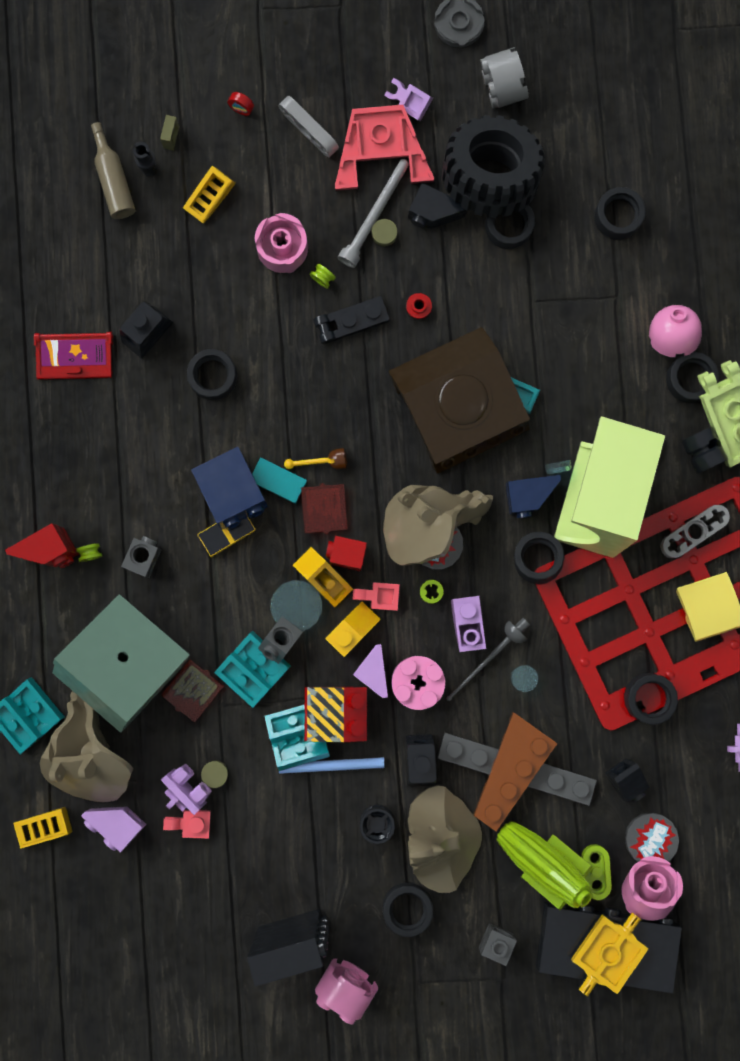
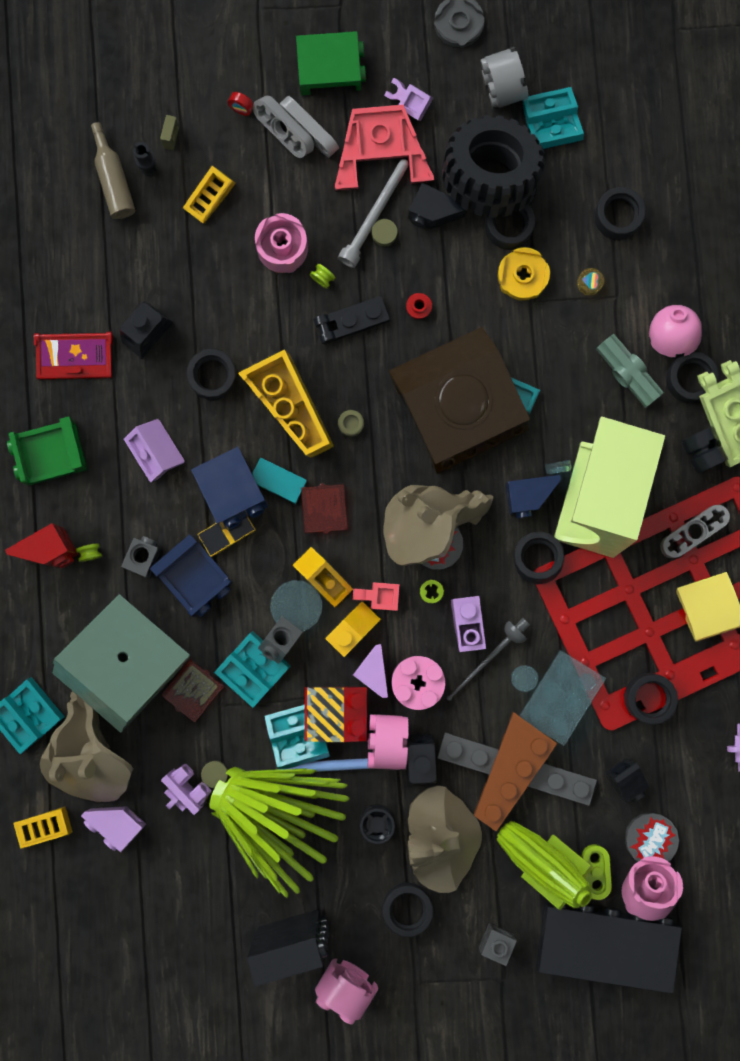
(47, 452): none -> green panel
(153, 449): none -> lavender panel
(192, 576): none -> dark blue panel
(192, 825): coral plate -> none
(252, 800): none -> lime plant
(271, 114): none -> light grey beam
(286, 397): none -> yellow wedge
(329, 61): none -> green panel
(336, 459): hinge -> none
(346, 553): red brick -> none
(351, 423): none -> olive tile
(387, 742): none -> bright pink brick
(514, 262): none -> yellow plate
(553, 117): none -> teal slope
(562, 697): none -> clear light blue plate
(590, 281): none -> clear yellow tile
(609, 954): yellow plate -> none
(629, 370): none -> sand green piece

